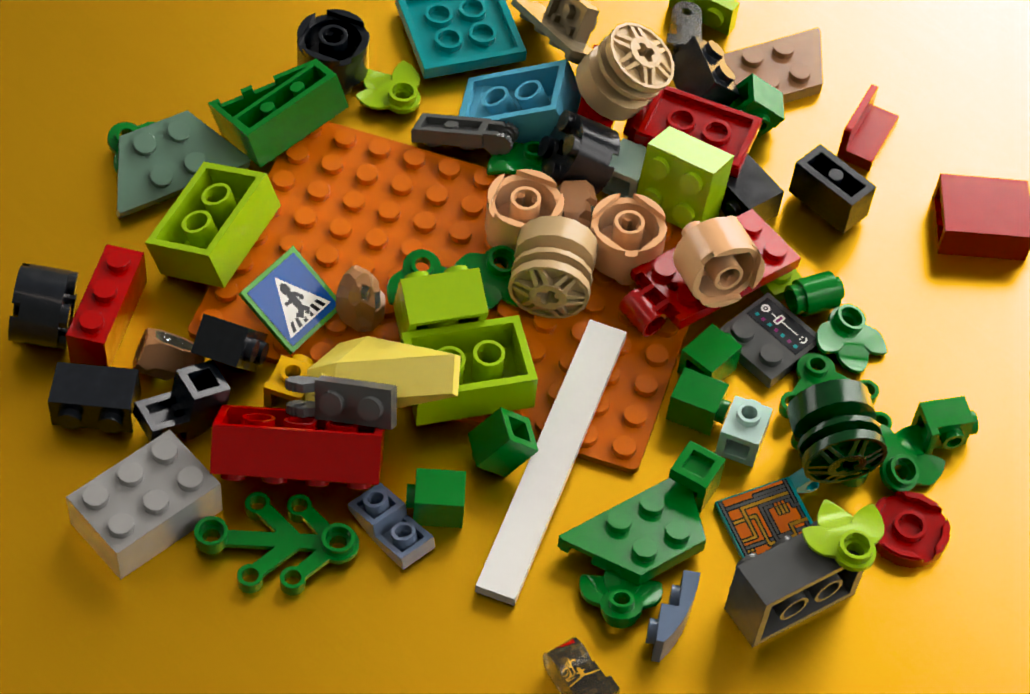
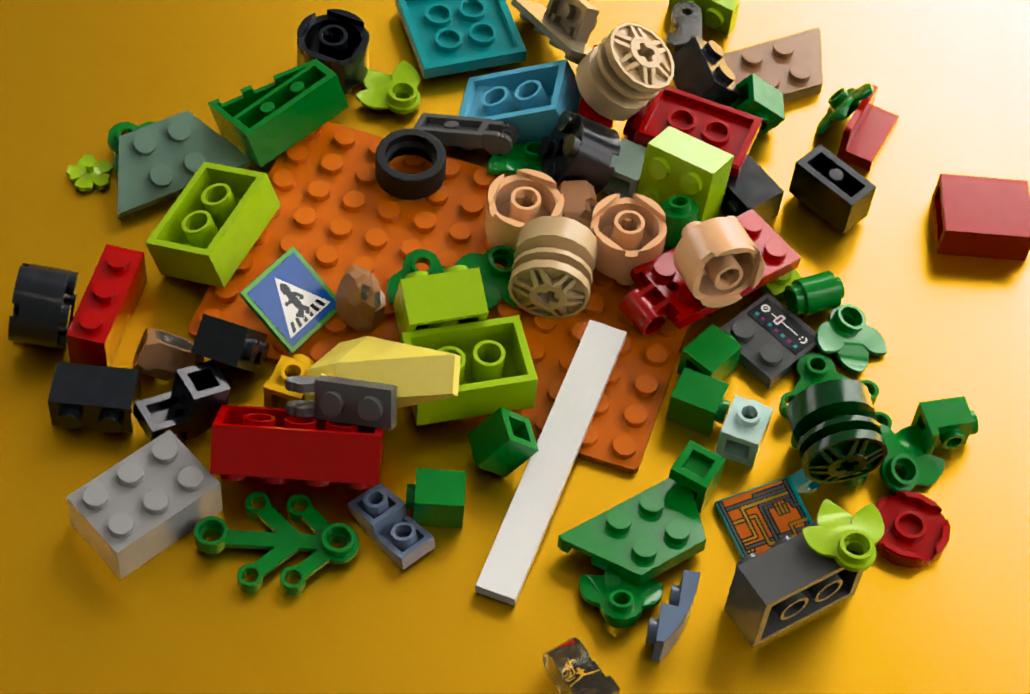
(90, 173): none -> lime plant
(410, 143): none -> black tyre
(678, 212): none -> green brick
(843, 104): none -> green plate

